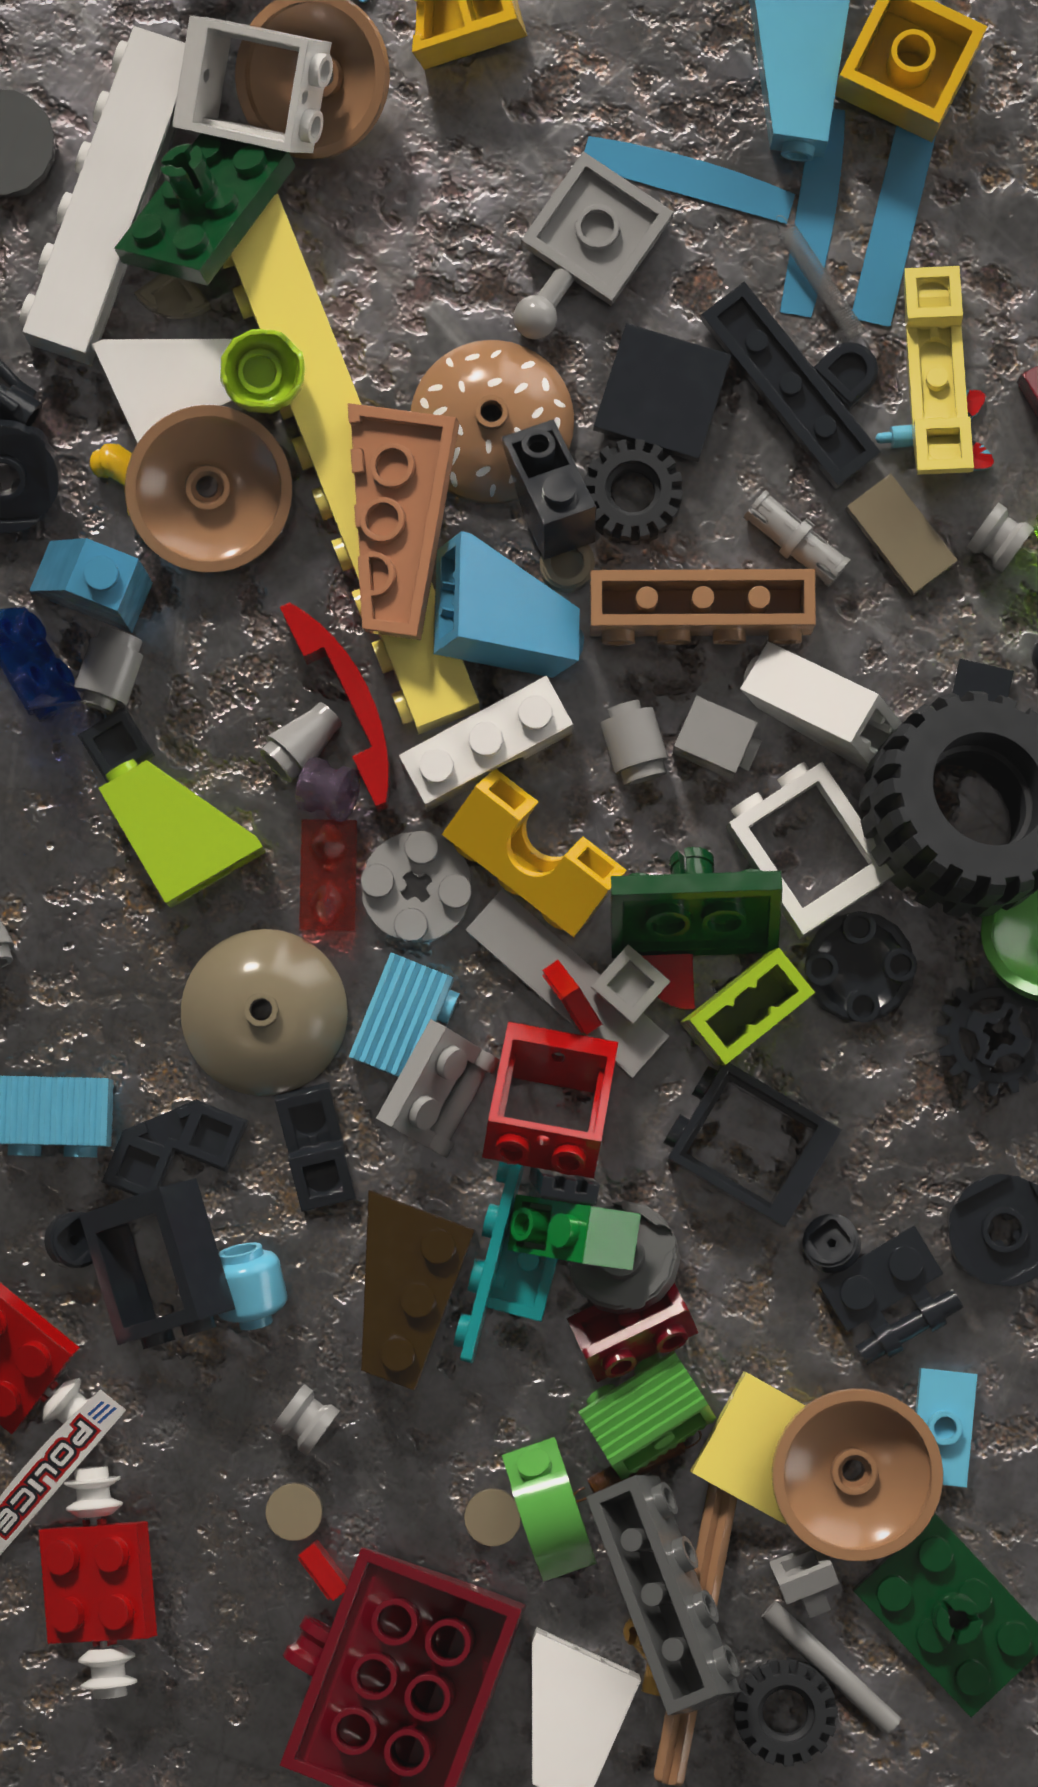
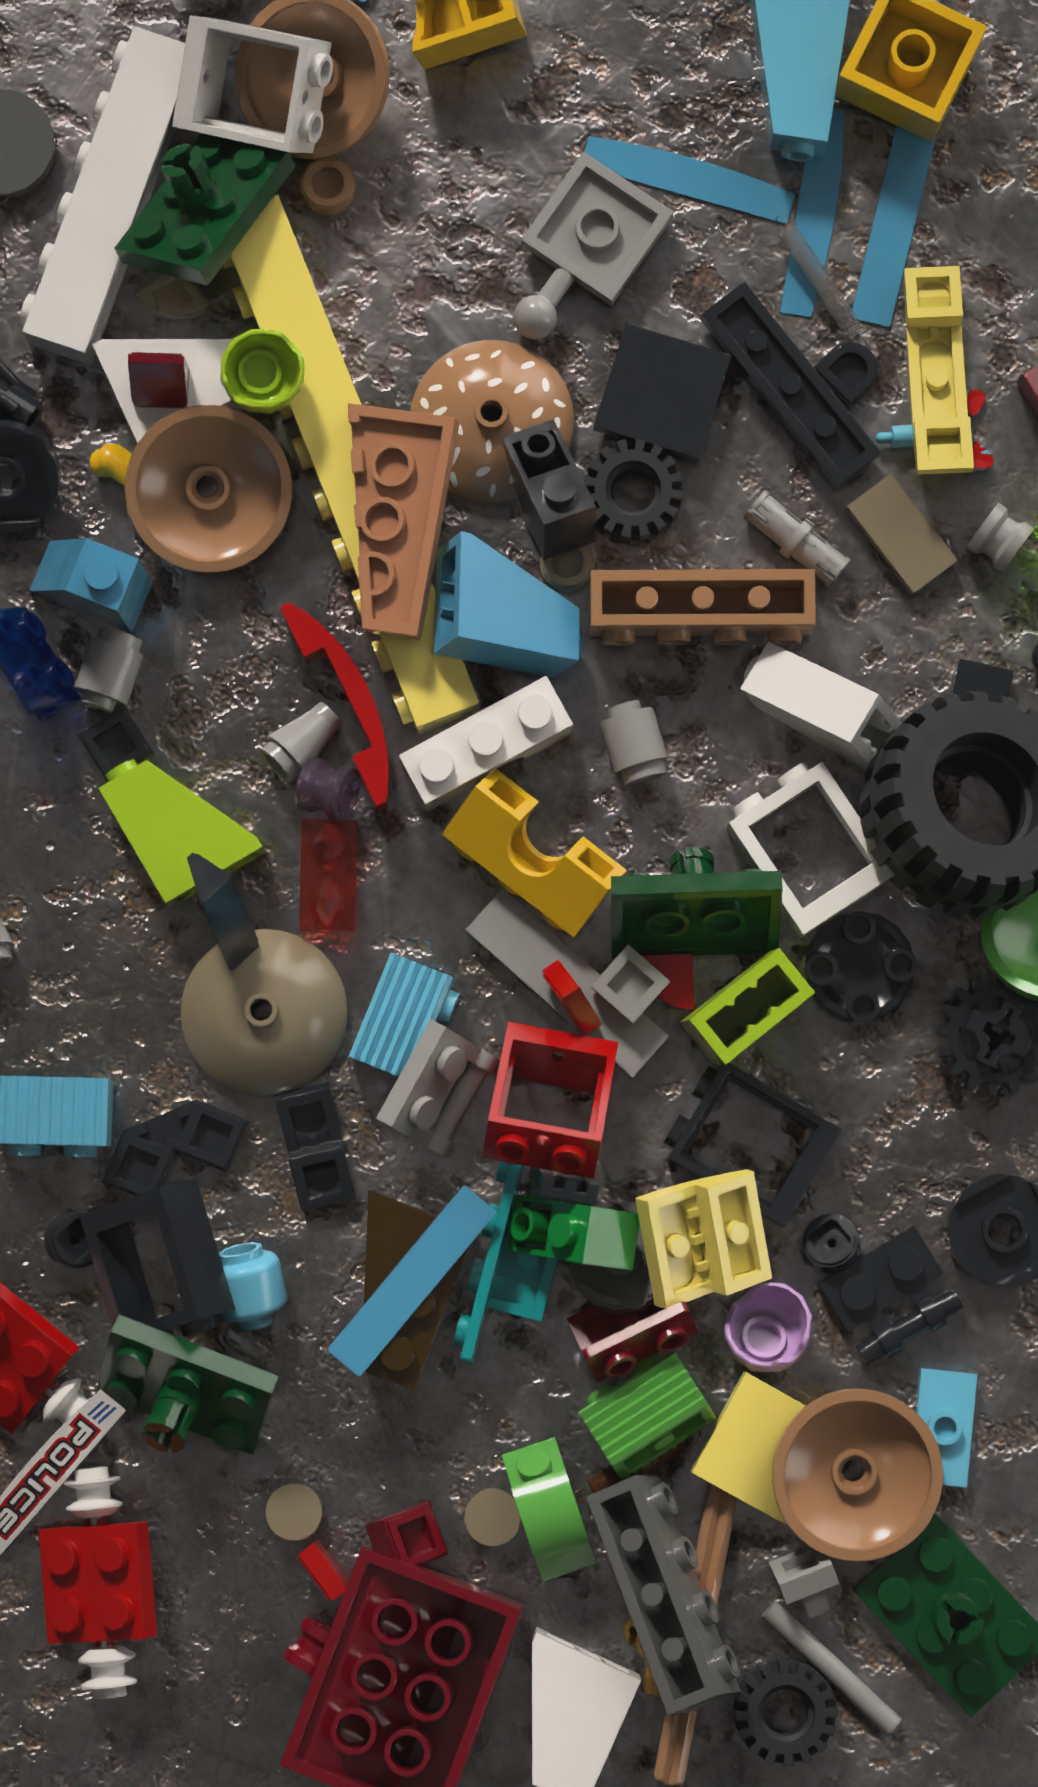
(158, 380): none -> dark red slope
(185, 1388): none -> dark green plate
(223, 910): none -> black slope
(305, 1419): light grey wheel -> none
(328, 185): none -> medium nougat tile
(409, 1535): none -> dark red slope
(411, 1280): none -> dark azure sticker
(421, 855): light grey plate -> none
(704, 1238): none -> light yellow slope
(717, 738): light grey brick -> none
(768, 1327): none -> lavender hair

